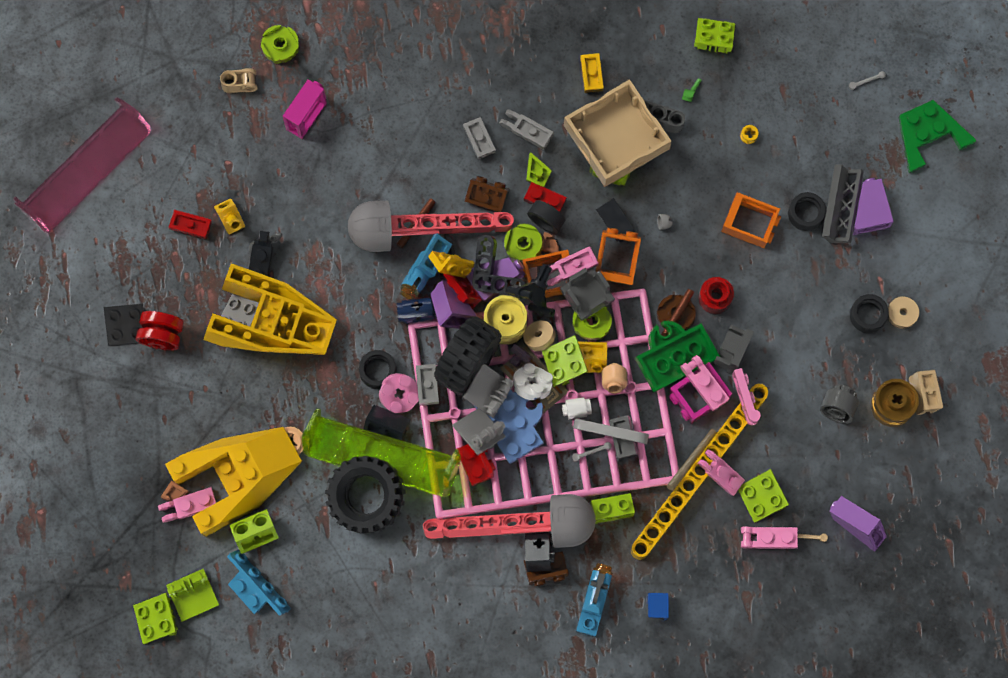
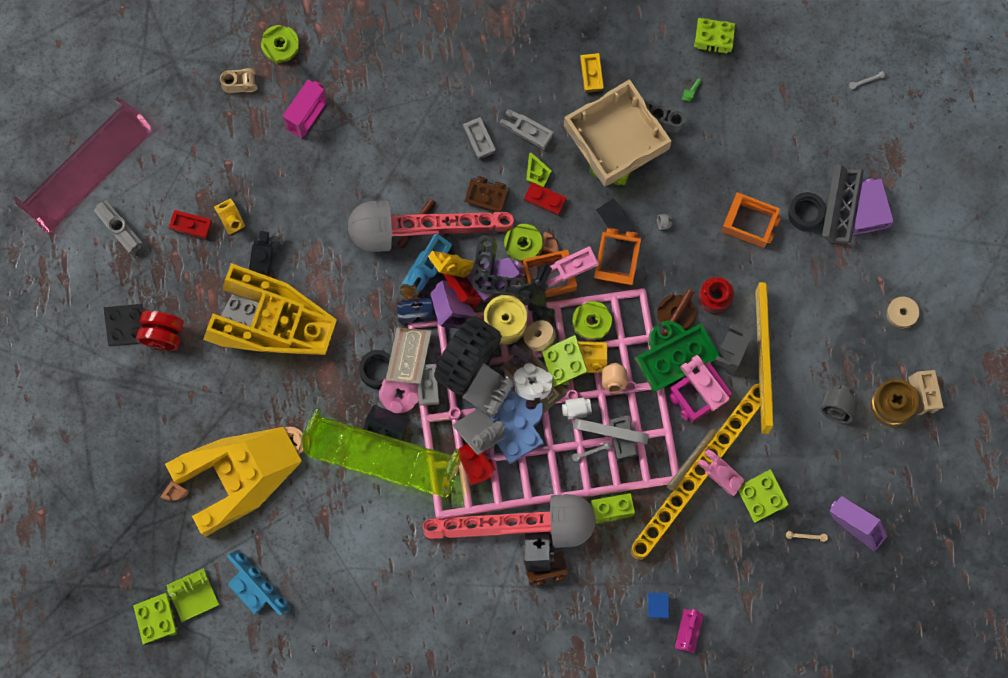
(125, 234): none -> light grey piece
(188, 504): bright pink hinge -> none
(254, 531): lime brick -> none
(339, 494): black tyre -> none
(408, 355): none -> dark tan sticker
(546, 216): black tyre -> none
(587, 292): dark grey panel -> none
(595, 600): dark azure plate -> none
(689, 630): none -> dark pink hinge
(745, 138): yellow bush -> none
(746, 398): bright pink plate -> none
(764, 358): none -> yellow tile
(770, 537): bright pink plate -> none
(876, 300): black tyre -> none
(926, 125): green wing -> none

